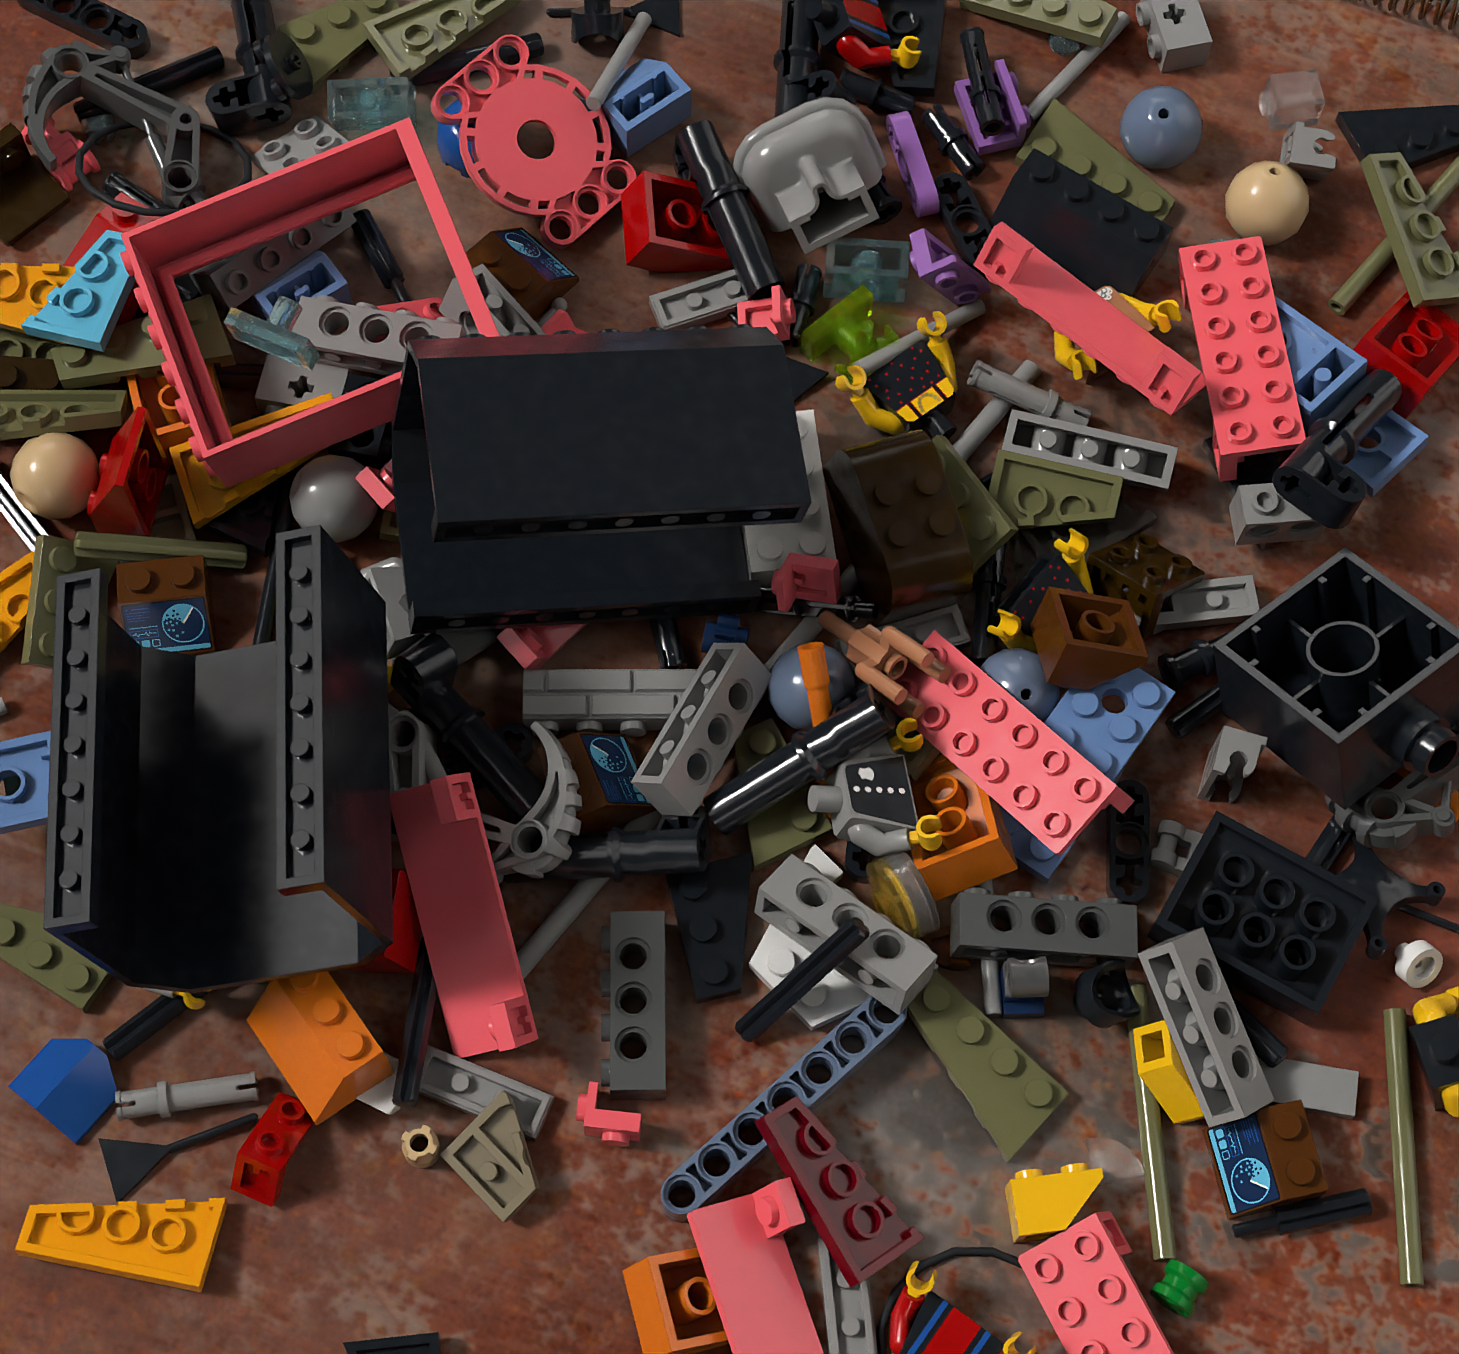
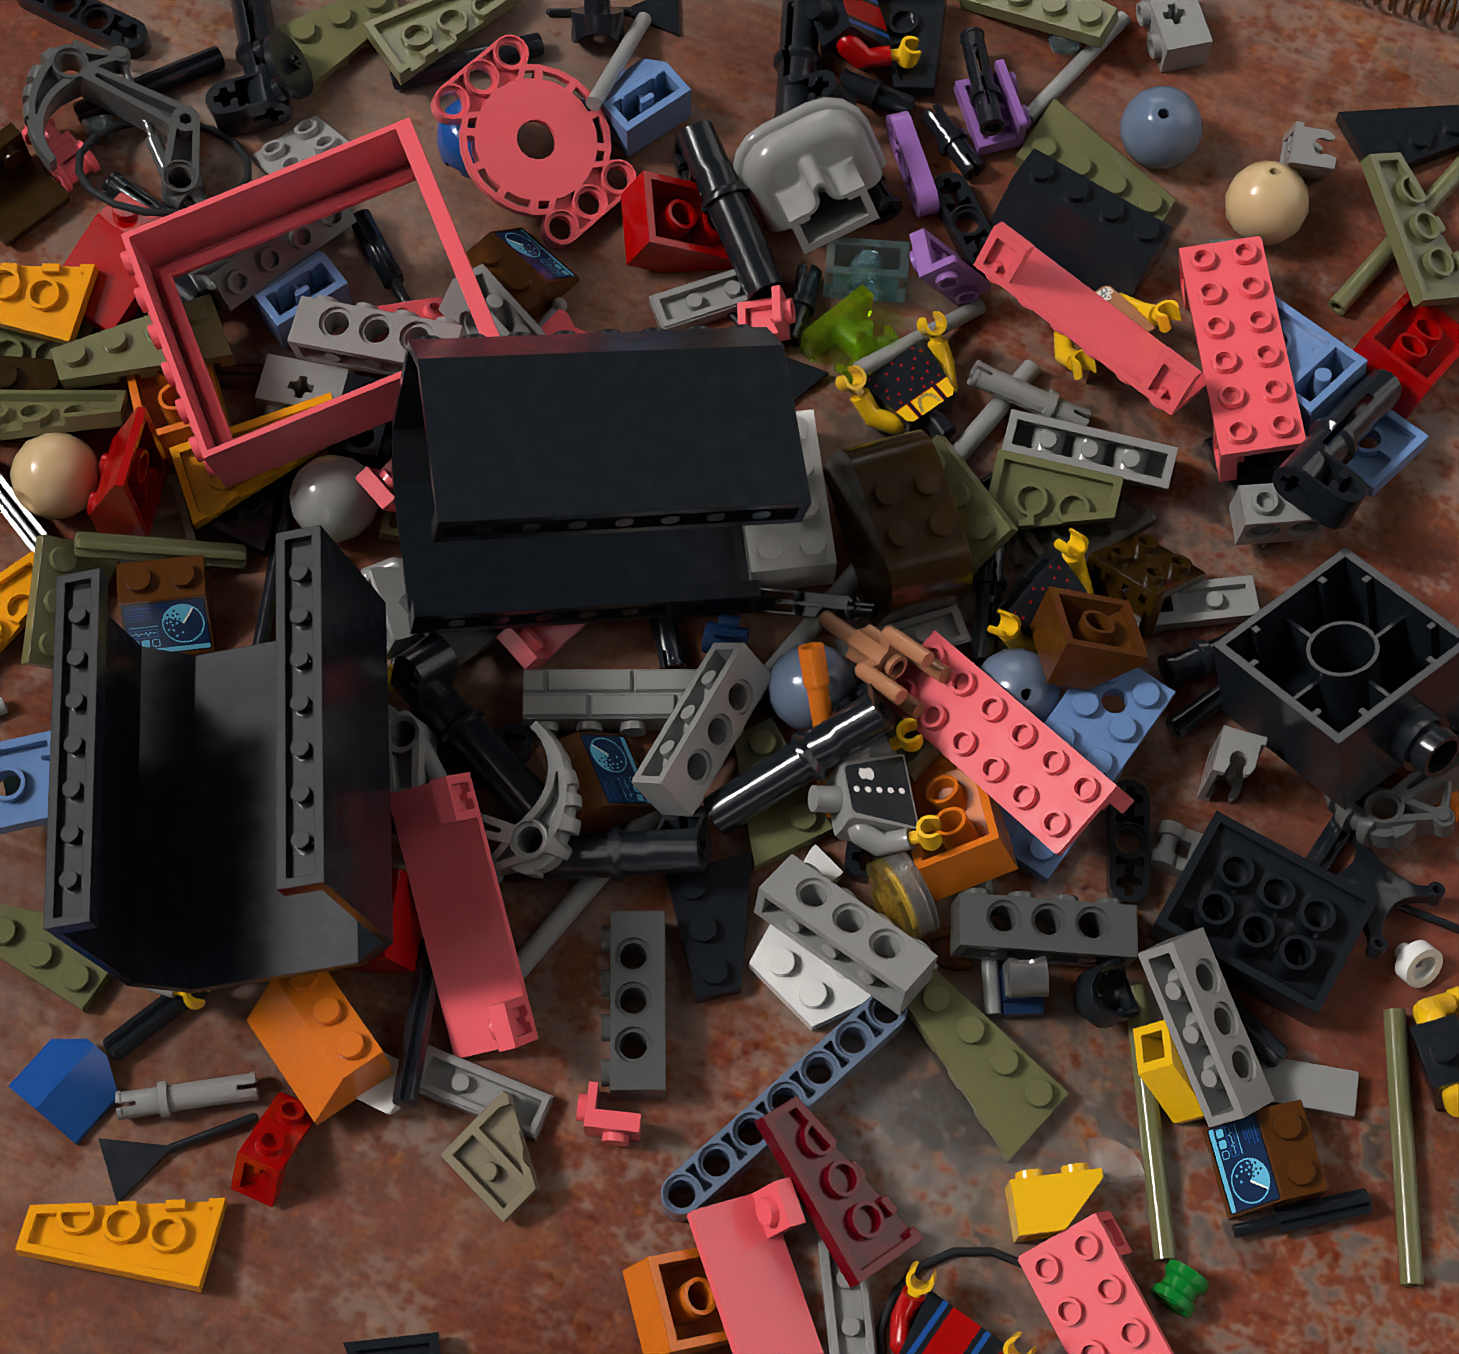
(90, 301): medium azure wing -> none
(275, 333): clear light blue tile -> none
(370, 103): clear light blue brick -> none
(424, 1158): tan hose -> none
(802, 979): black axle -> none
(806, 579): coral bracket -> none
(1292, 99): clear brick -> none

